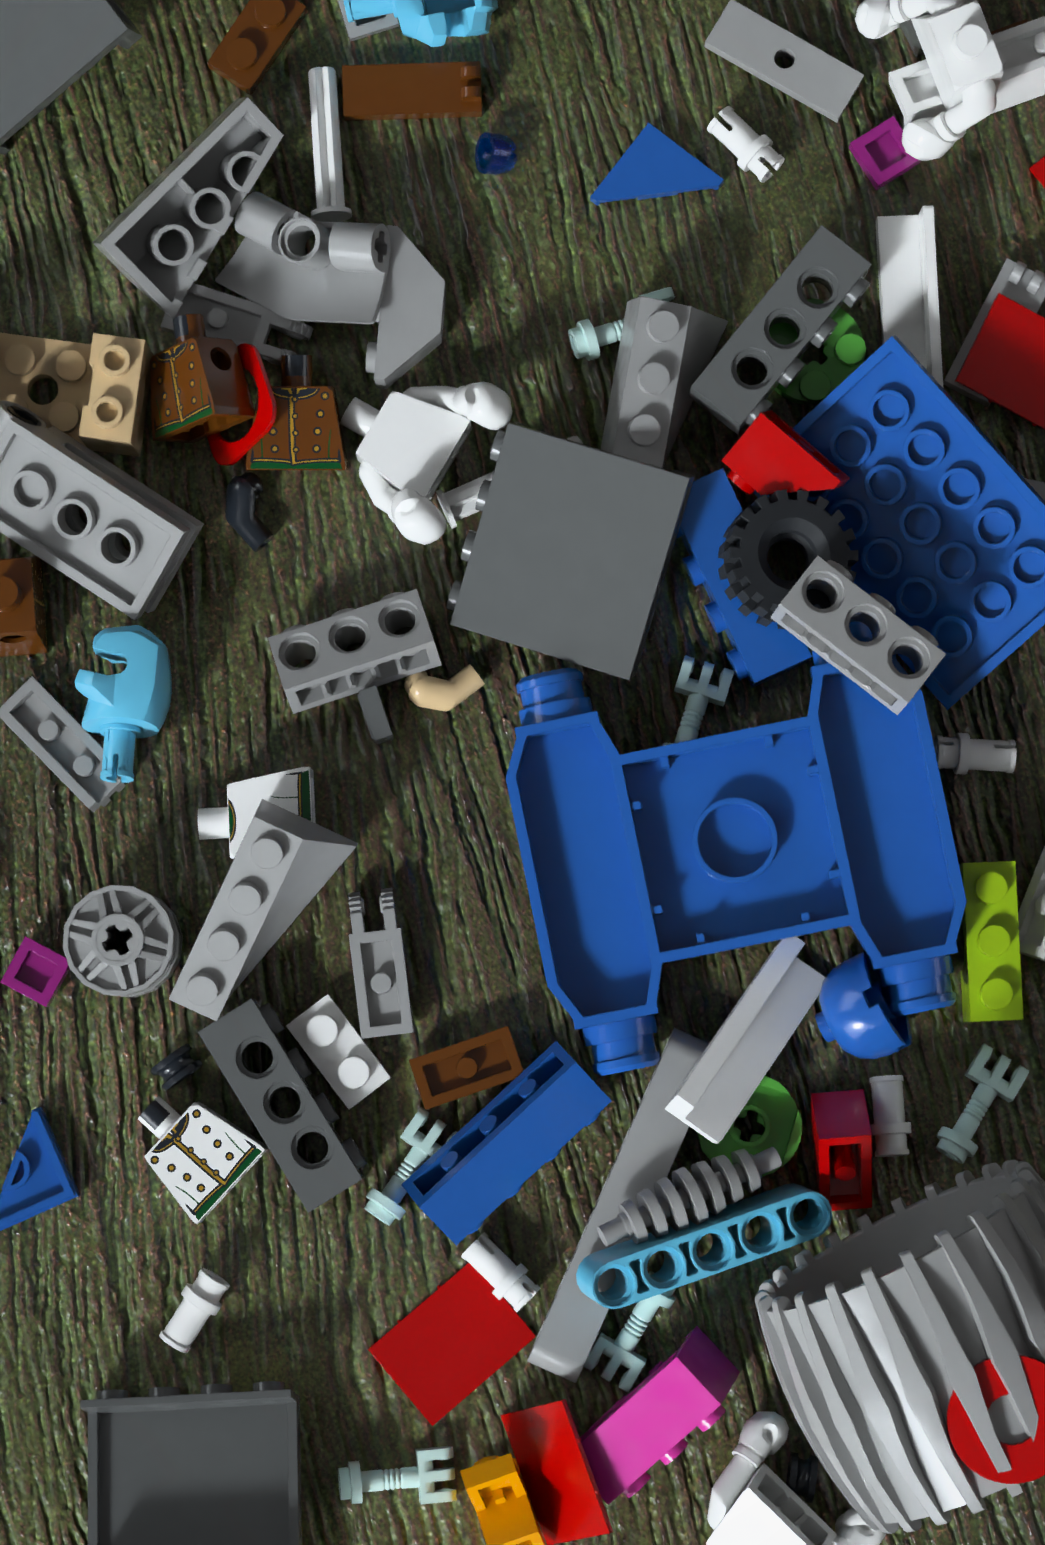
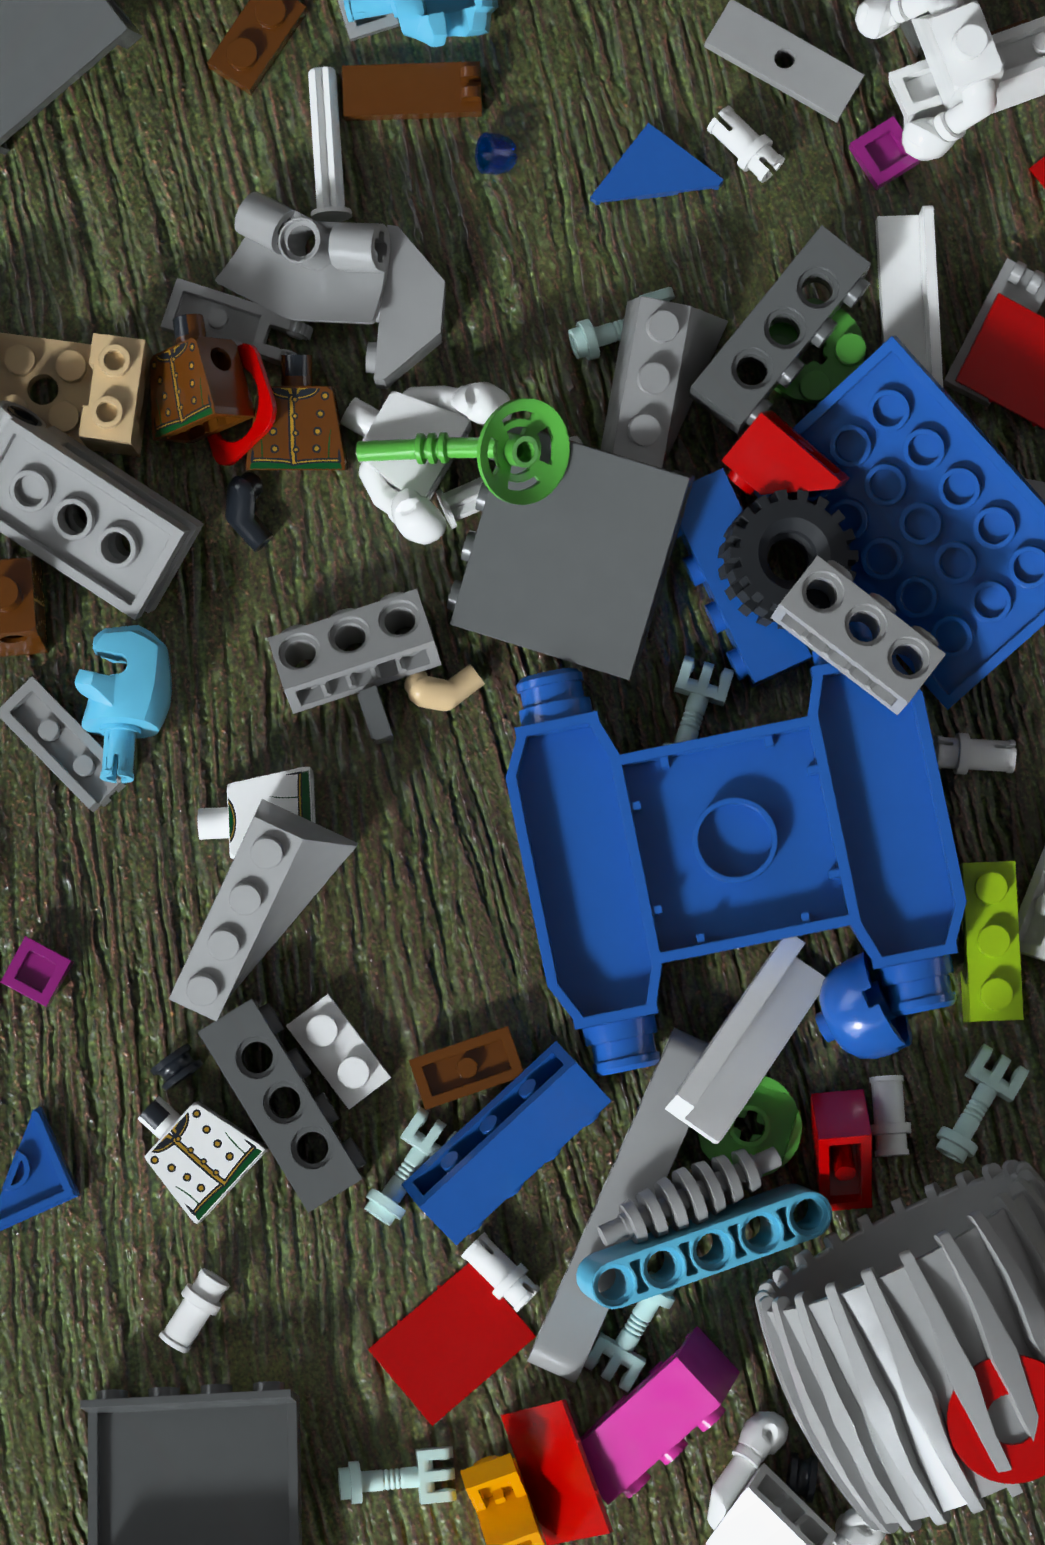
(152, 949): light grey wheel -> none
(184, 212): light grey wedge -> none
(379, 971): light grey hinge -> none
(494, 442): none -> bright green dish

